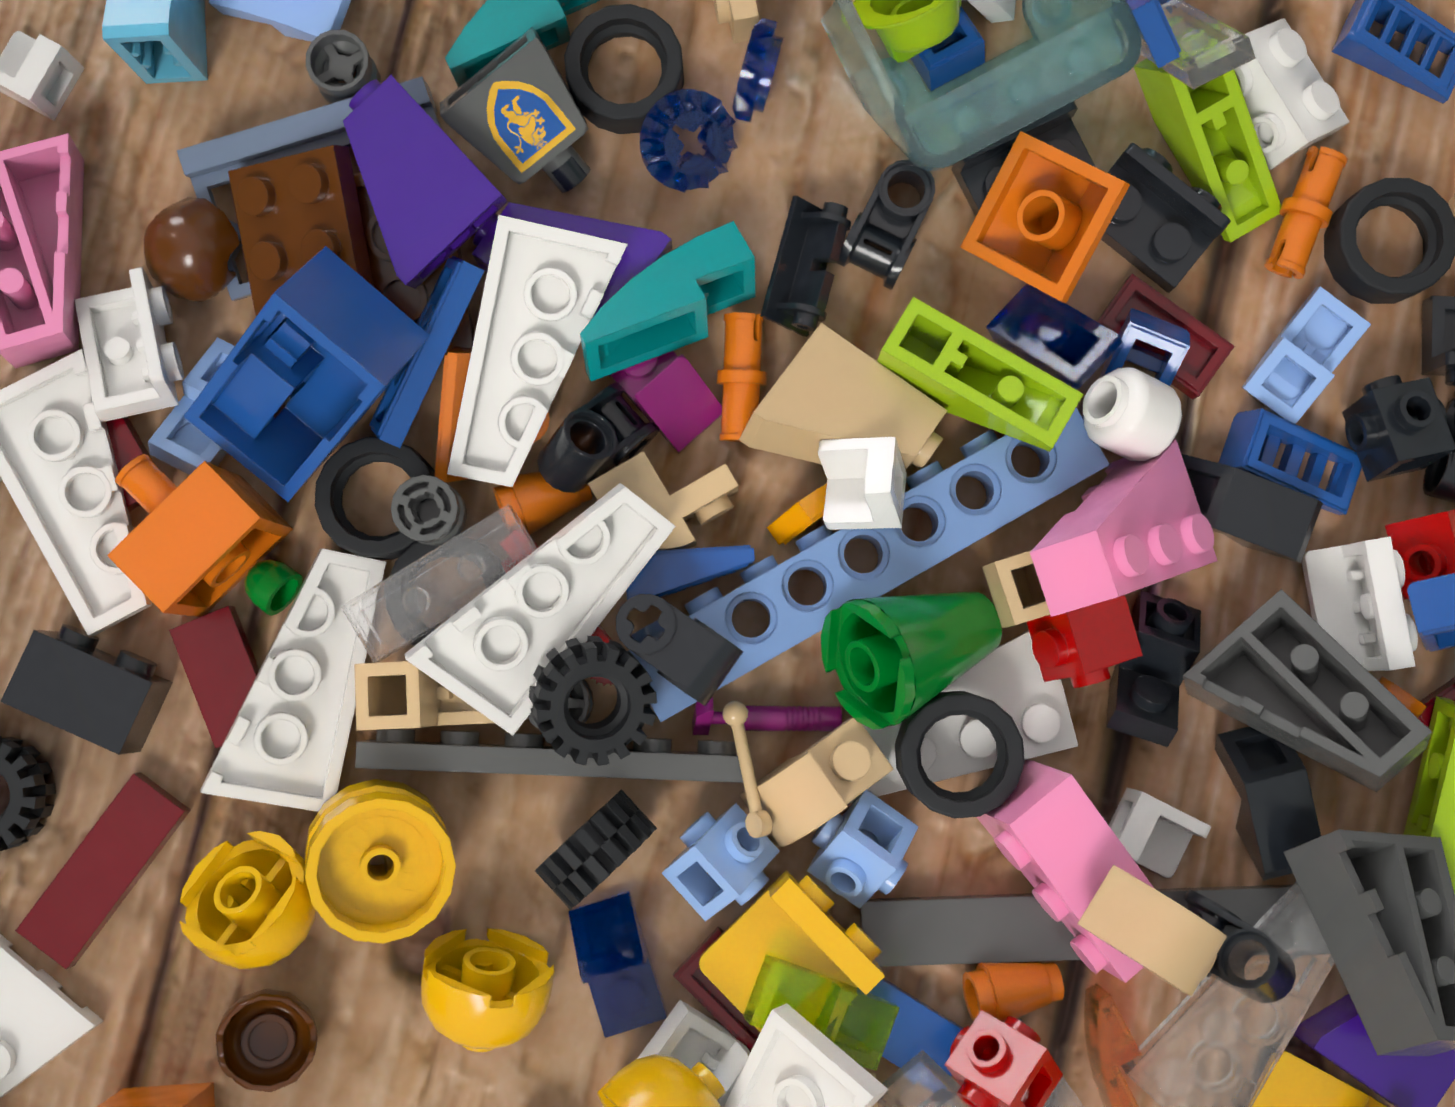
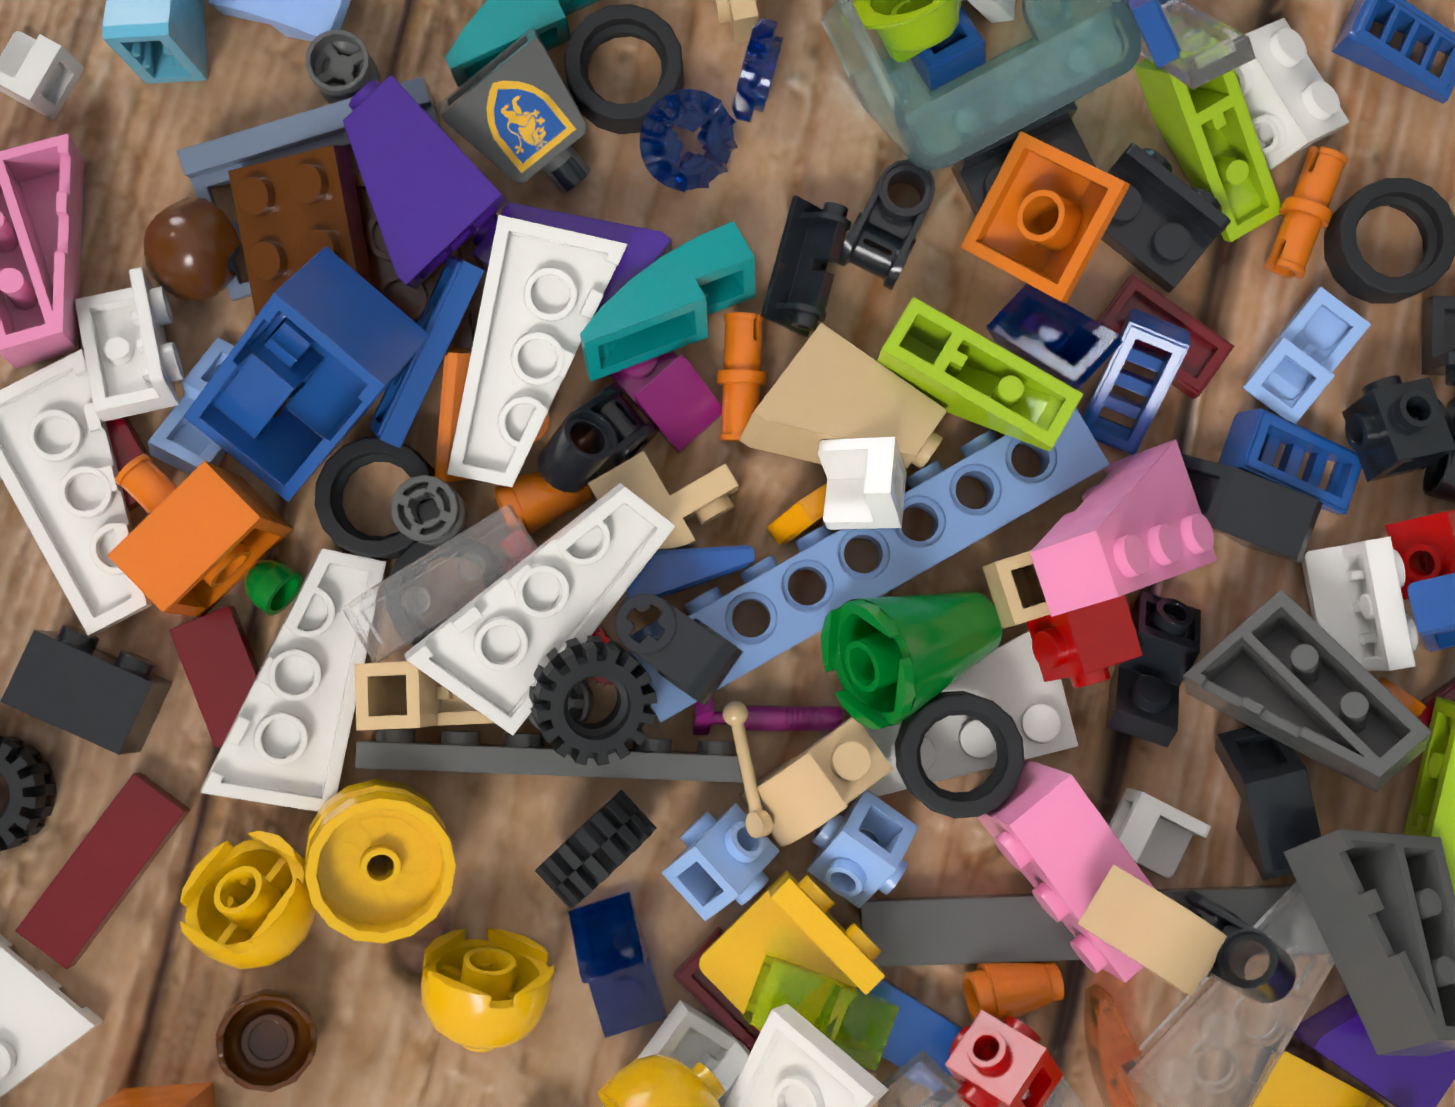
(1132, 414): white head -> none

